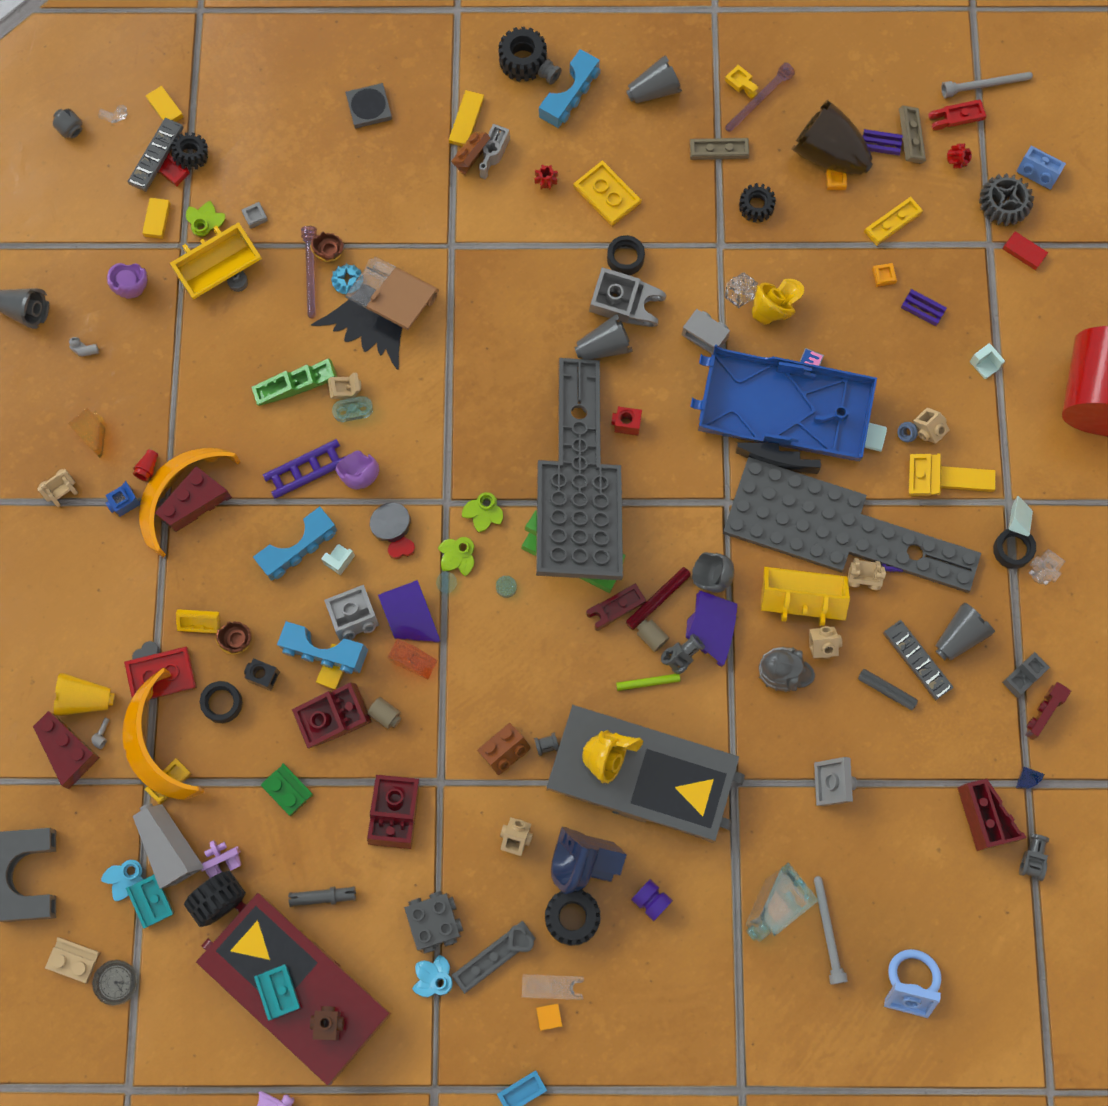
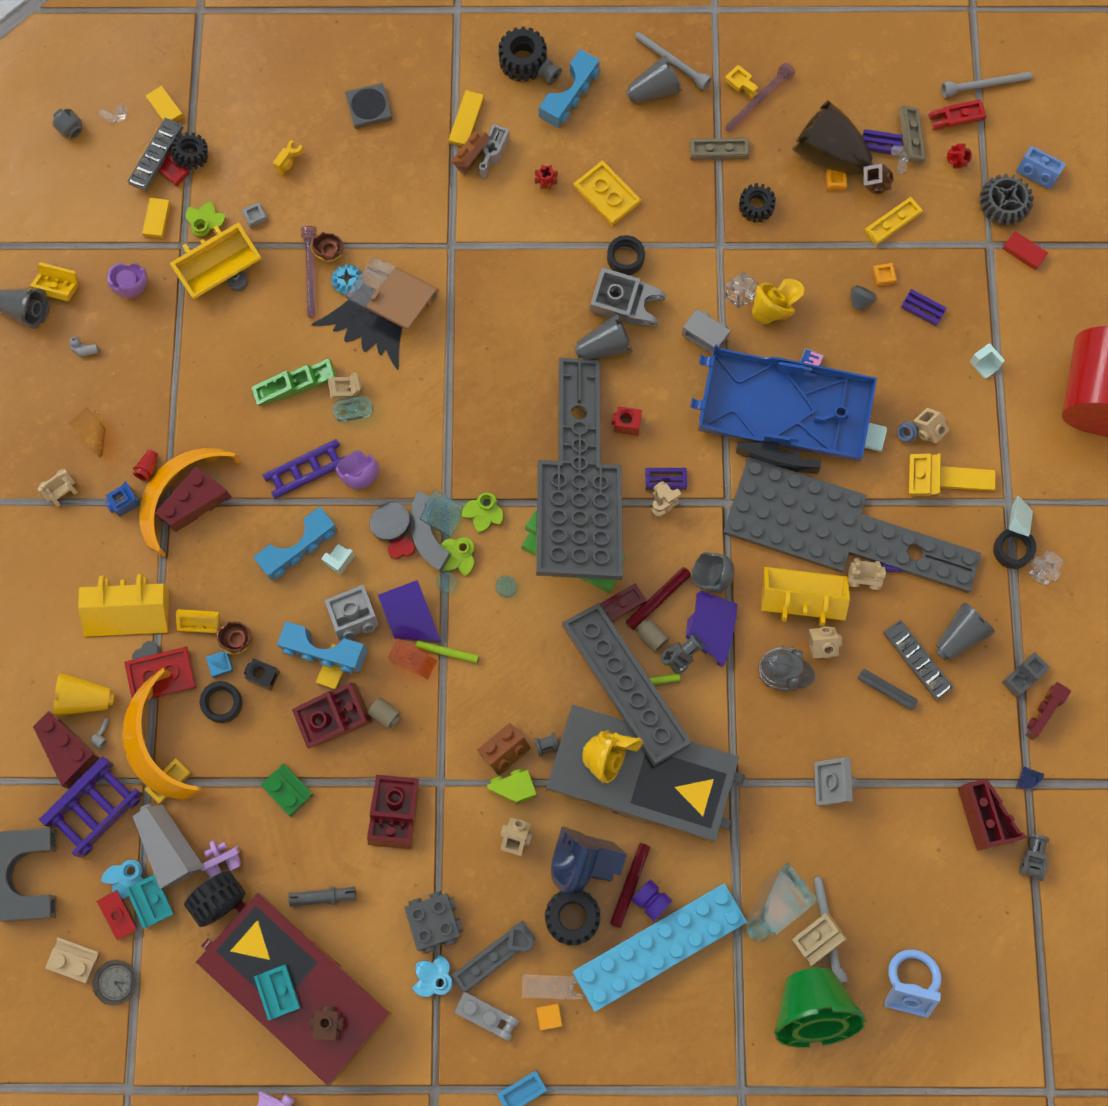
(56, 281): none -> yellow bracket
(70, 801): none -> dark purple fence
(117, 914): none -> red plate
(124, 608): none -> yellow piece
(219, 664): none -> dark azure tile
(284, 160): none -> yellow plate
(423, 535): none -> tile
(442, 513): none -> clear light blue piece
(447, 652): none -> lime bar
(485, 1015): none -> light grey plate
(514, 788): none -> lime slope
(626, 684): none -> dark grey plate
(630, 885): none -> dark red axle
(659, 947): none -> medium azure plate
(664, 499): none -> tan piece
(681, 486): none -> dark purple tile
(702, 80): none -> light grey piece
(816, 1010): none -> green cone
(819, 939): none -> tan plate
(862, 297): none -> dark grey cone
(877, 178): none -> reddish brown brick
(902, 158): none -> clear arm

